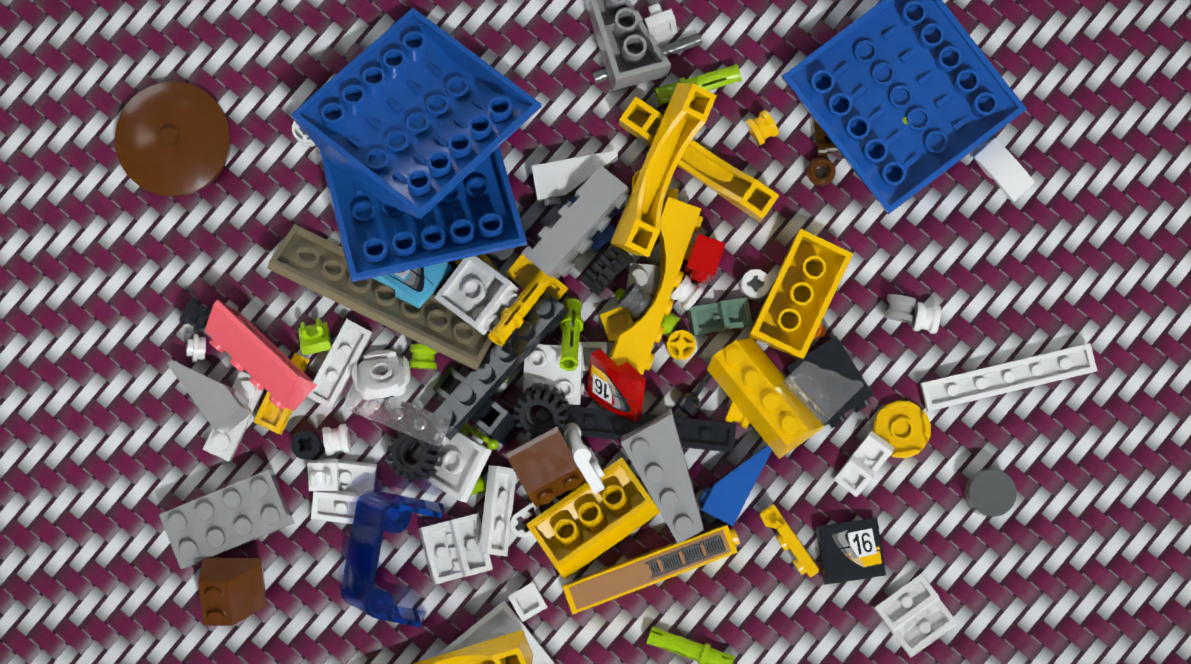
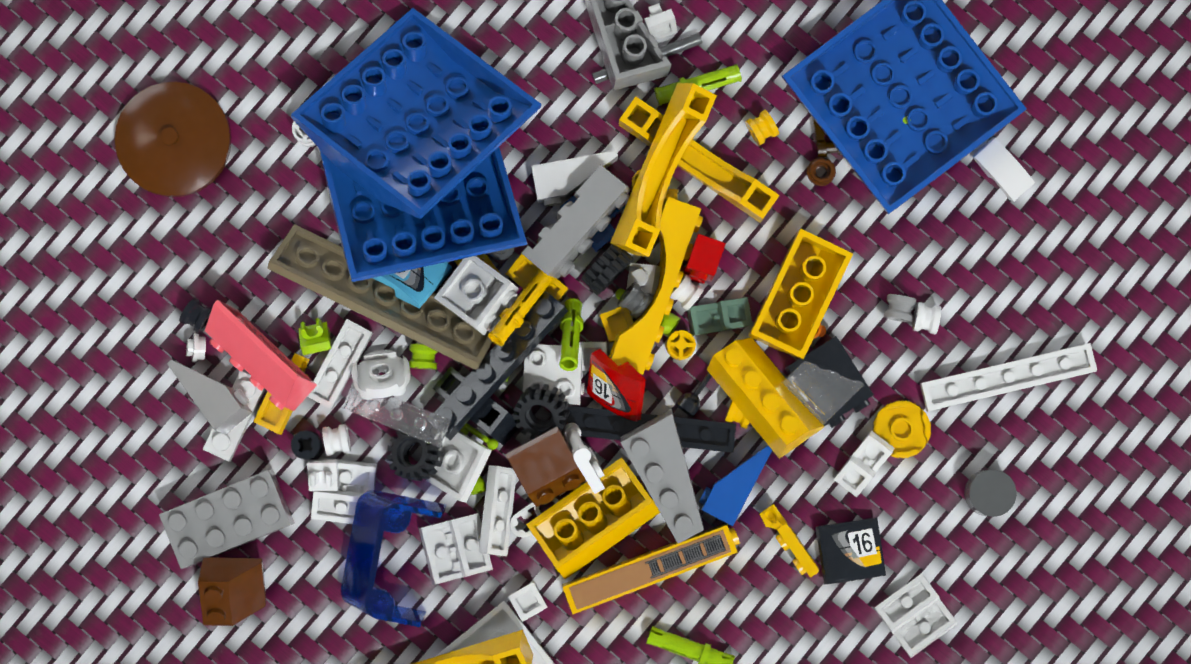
(754, 289): white wheel -> none

